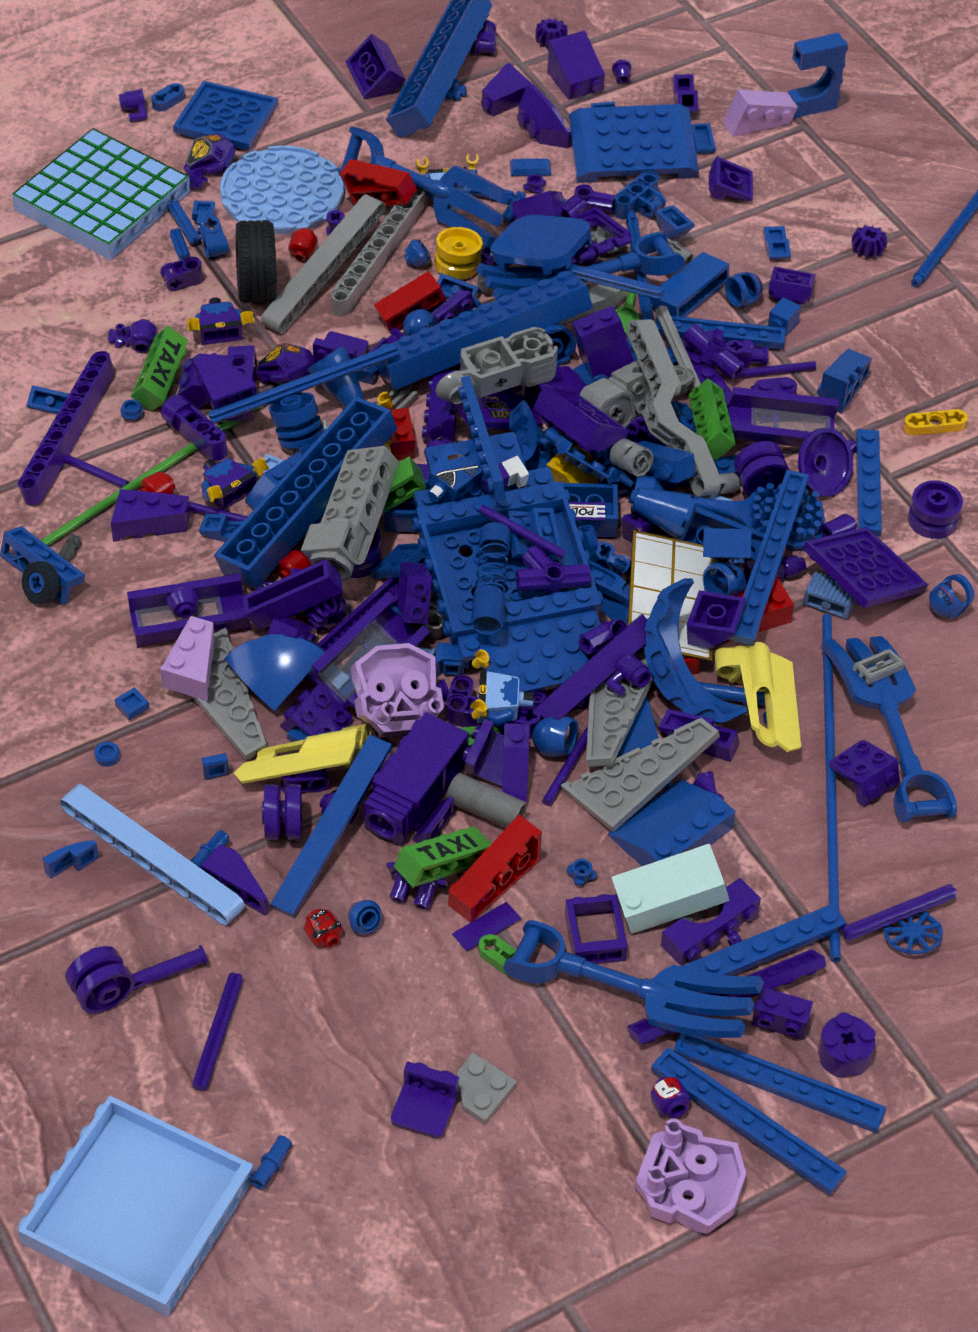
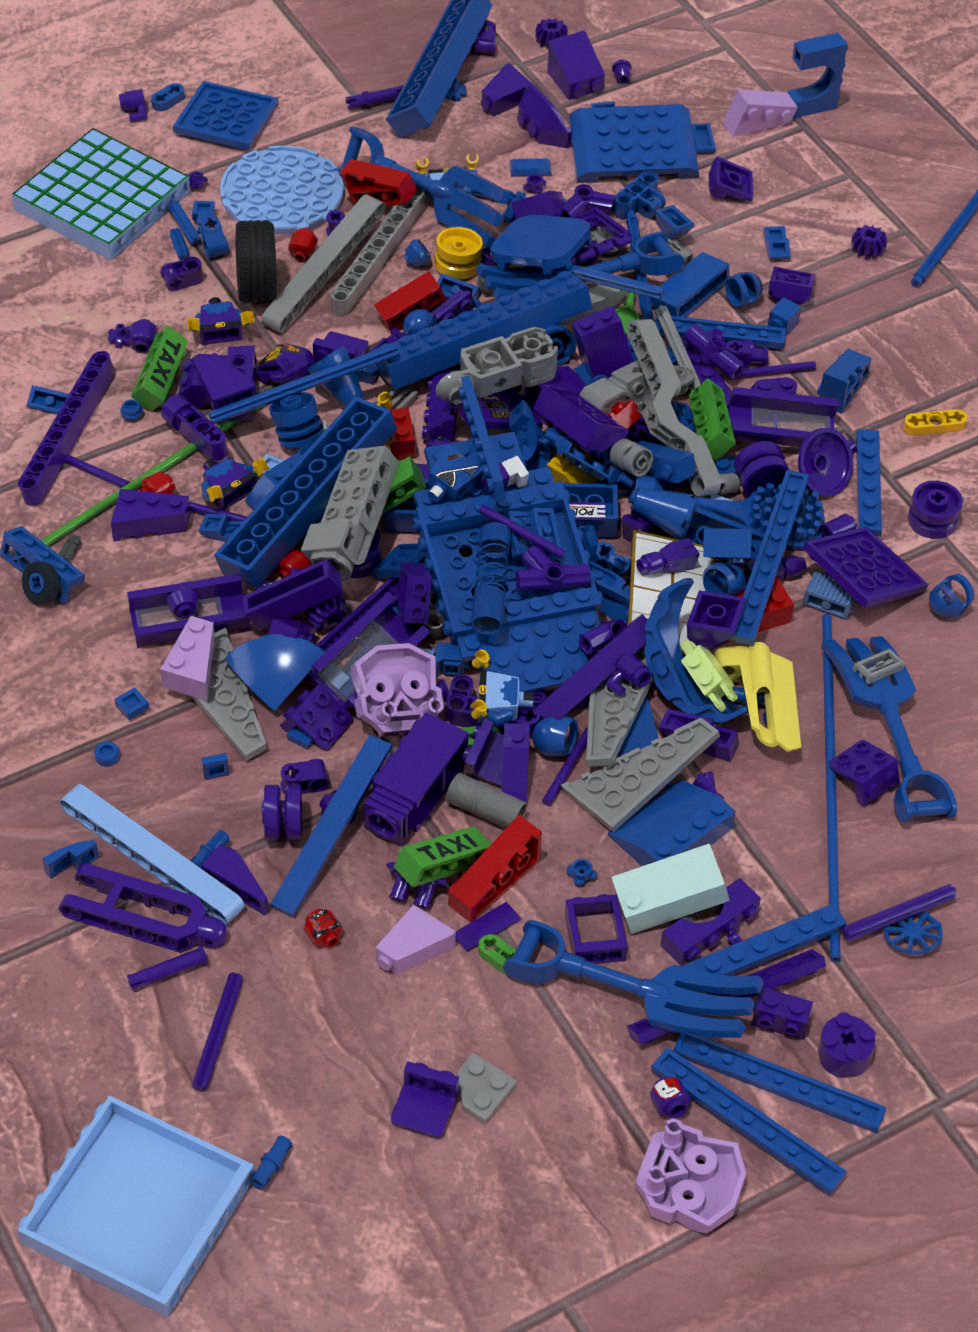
(99, 979): dark purple wheel -> none
(116, 885): none -> dark purple piece
(213, 148): dark purple helmet -> none
(315, 753): light yellow panel -> none
(365, 916): blue cone -> none
(366, 99): none -> dark purple pin
(375, 68): dark purple slope -> none
(414, 941): none -> lavender slope
(435, 821): dark purple slope -> none
(625, 413): none -> red brick
(670, 558): none -> dark purple piece
(684, 91): dark purple brick -> none
(707, 673): none -> yellowish green hinge

